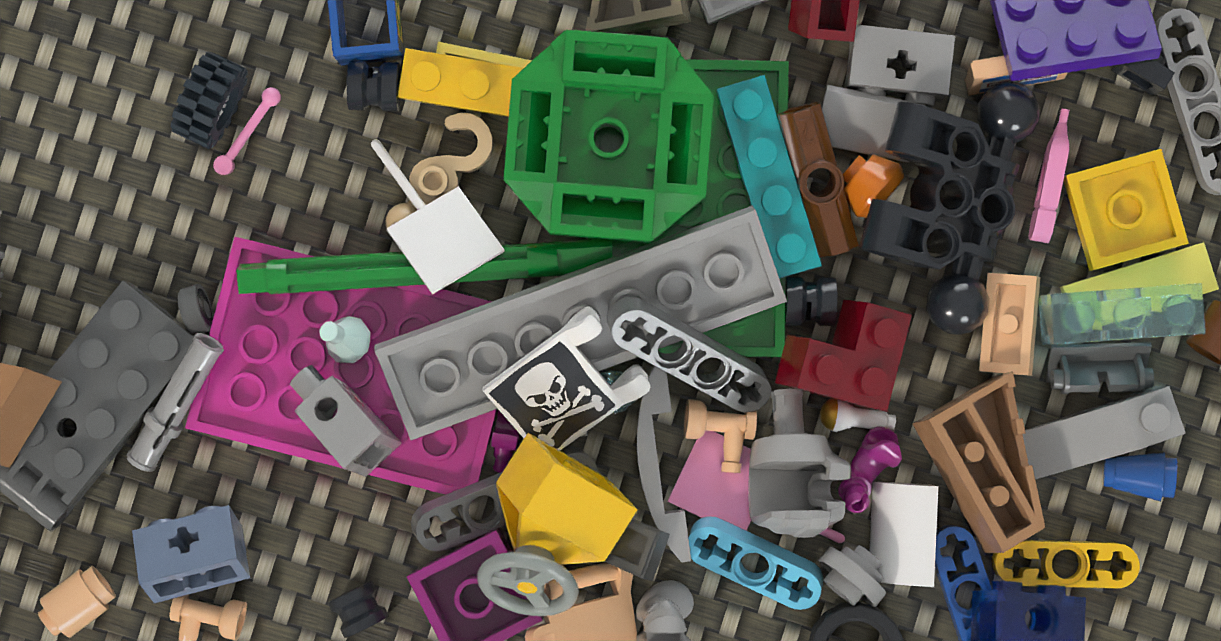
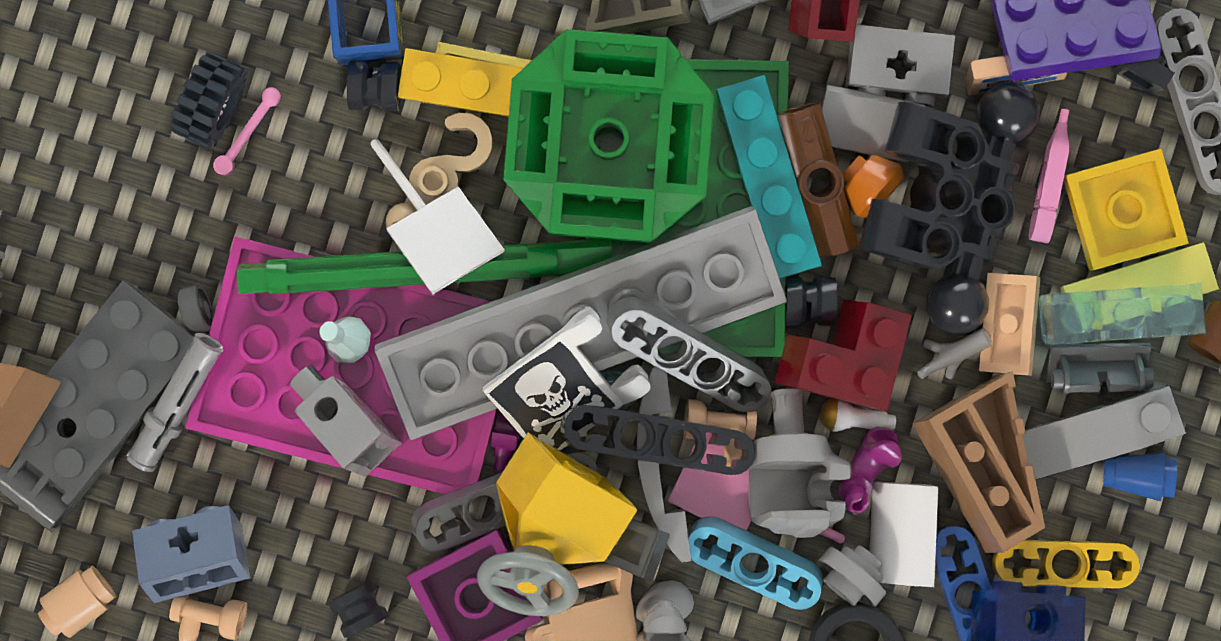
(658, 436): none -> black beam
(954, 353): none -> light grey bar

